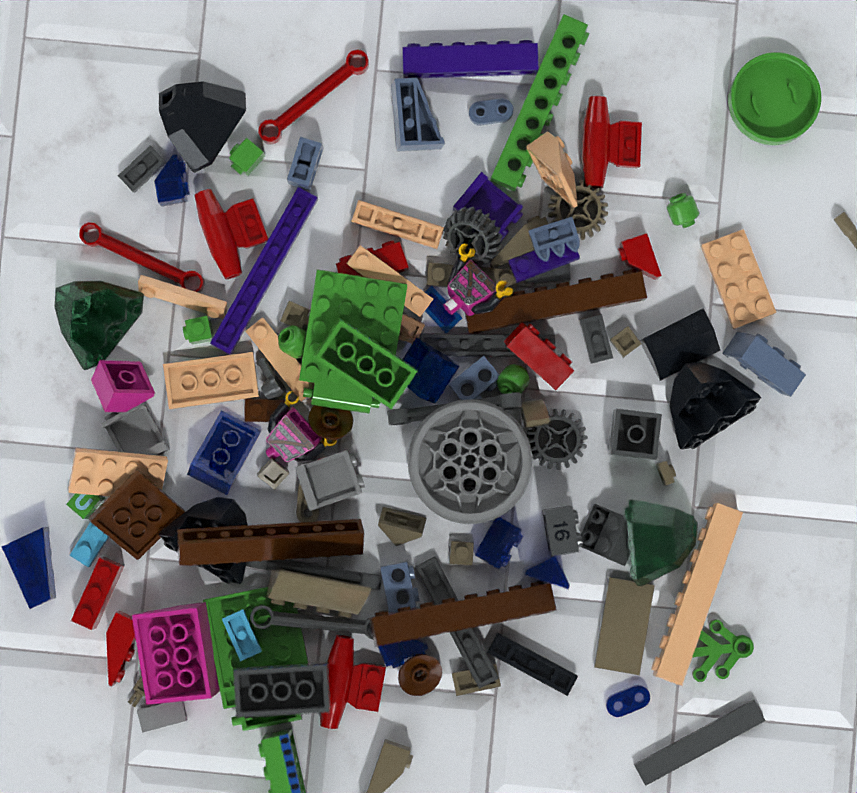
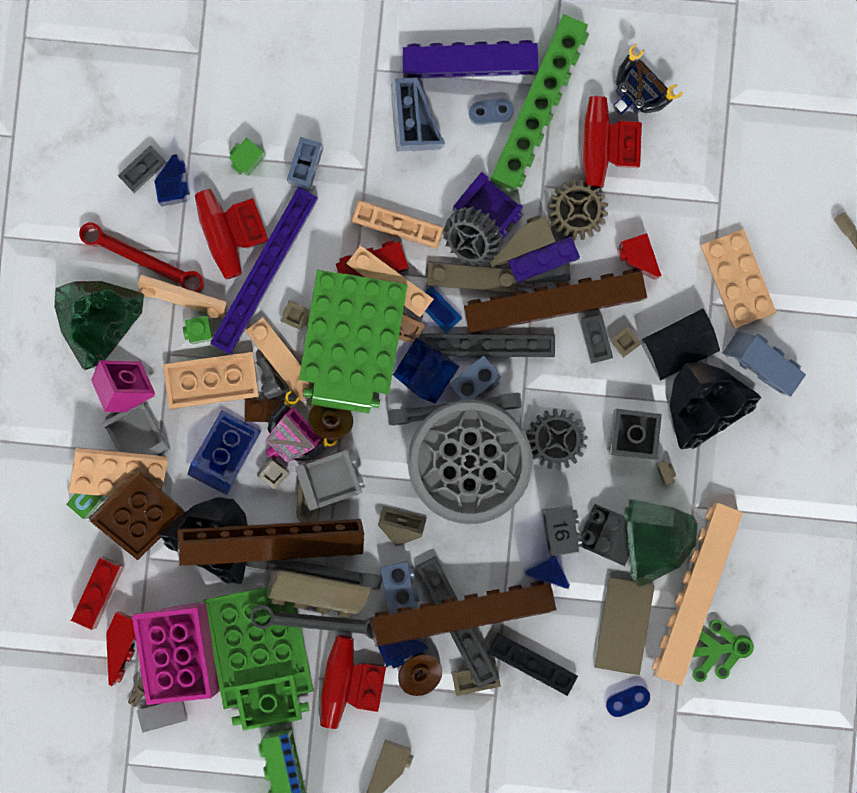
(32, 566): clear blue wedge -> none
(89, 545): medium azure plate -> none
(200, 119): black brick -> none
(242, 635): medium azure plate -> none
(282, 689): dark grey brick -> none
(292, 341): bright green head -> none
(314, 97): red piece -> none
(365, 363): bright green brick -> none
(461, 553): dark tan plate -> none
(472, 288): torso -> none
(498, 543): clear blue slope -> none
(513, 379): bright green head -> none
(534, 413): dark tan slope -> none
(539, 355): red brick -> none
(554, 166): light nougat slope -> none
(555, 237): sand blue plate -> none
(640, 87): none -> torso
(683, 210): bright green head -> none
(699, 742): dark grey tile -> none
(774, 98): bright green brick -> none

